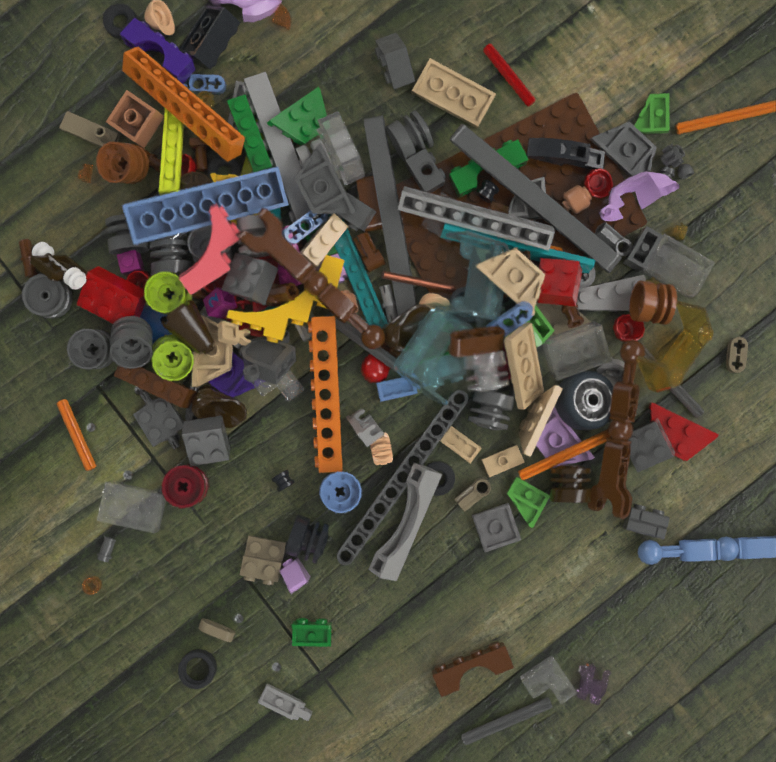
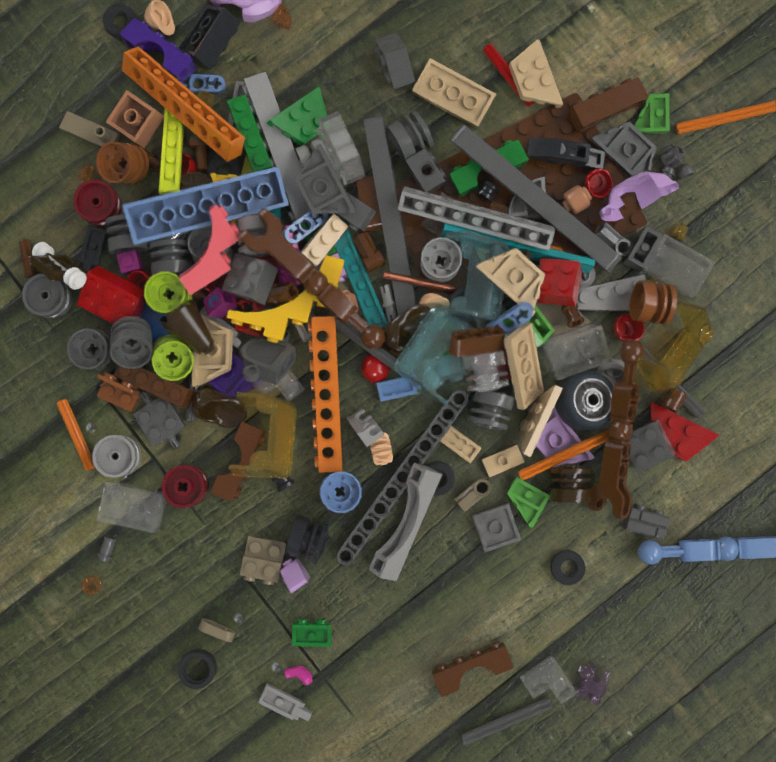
(92, 193): none -> dark red wheel
(92, 248): none -> black hinge
(105, 456): none -> light grey wheel
(118, 393): none -> dark orange bracket
(206, 440): dark grey brick -> none
(231, 334): tan plate -> none
(248, 439): none -> reddish brown arch
(278, 458): none -> clear yellow windscreen
(301, 673): none -> dark pink arm
(444, 250): none -> light grey wheel
(534, 76): none -> tan wing
(556, 571): none -> black tyre
(607, 104): none -> reddish brown brick
(672, 400): none -> reddish brown piece
(732, 354): dark tan beam -> none

